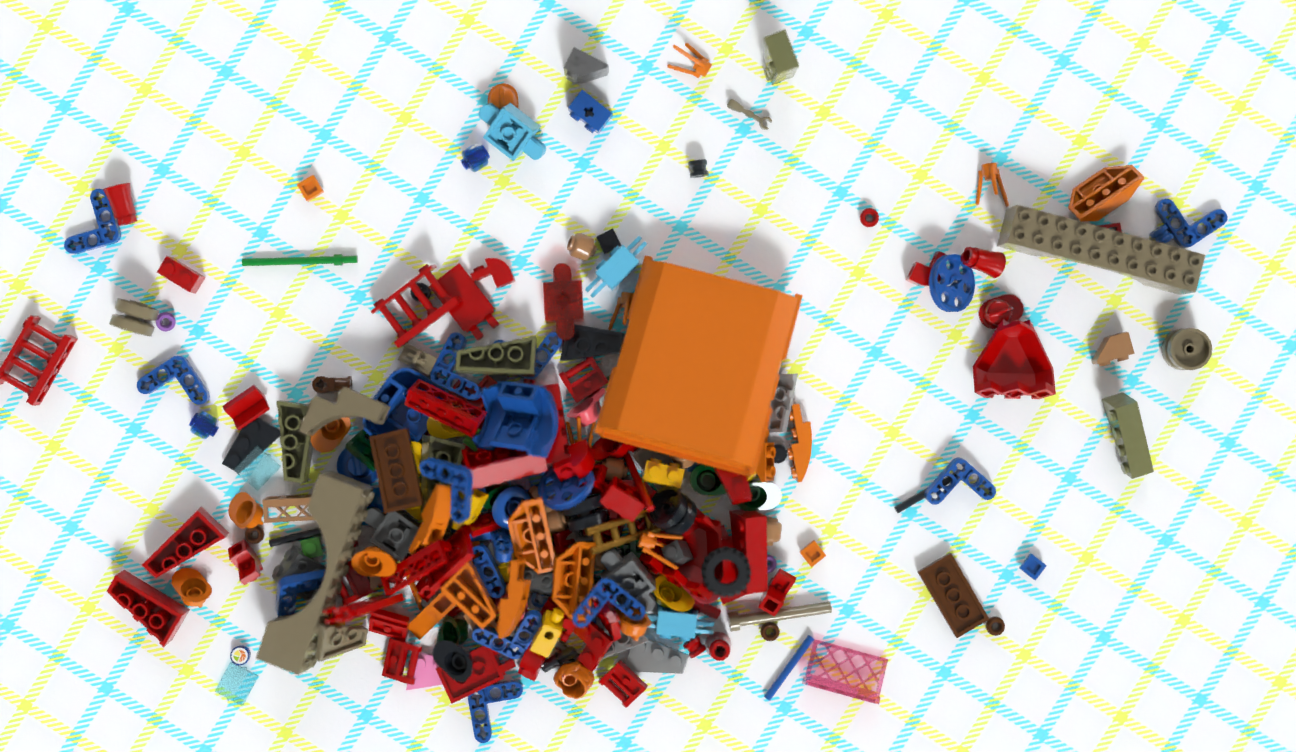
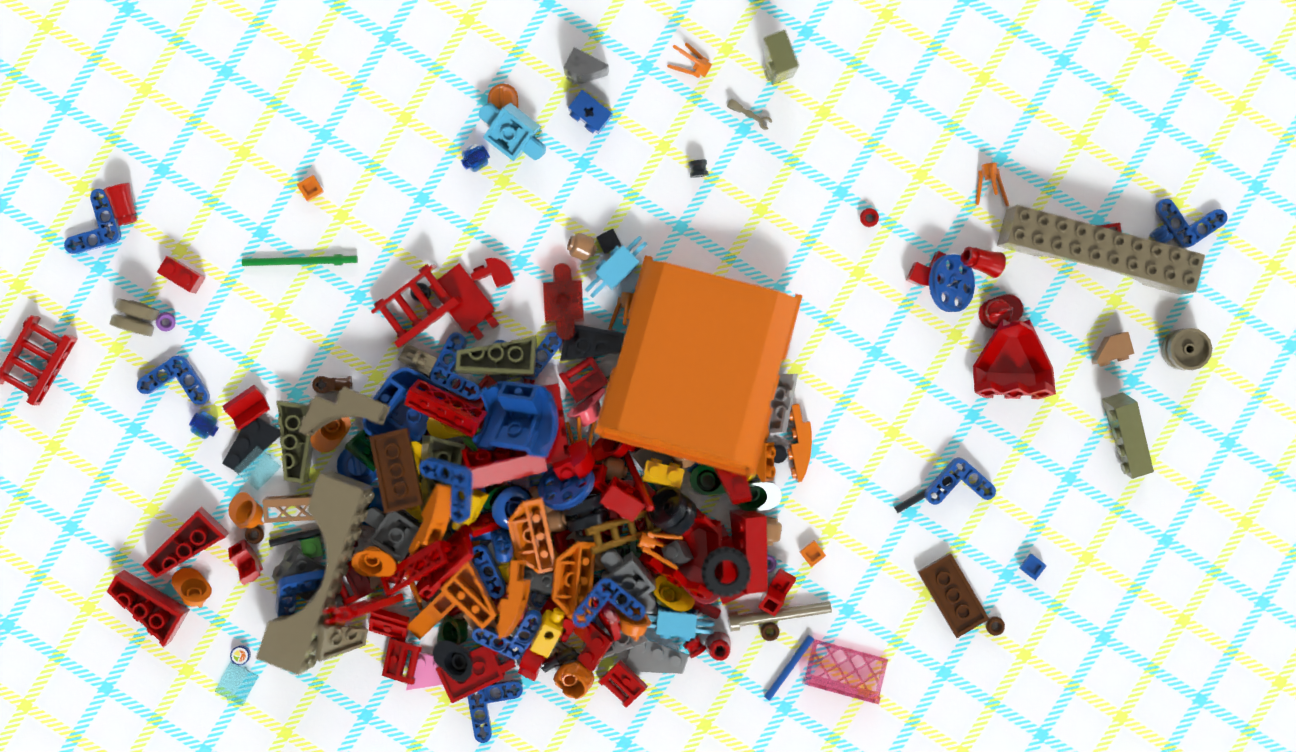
(1104, 192): orange wedge -> none

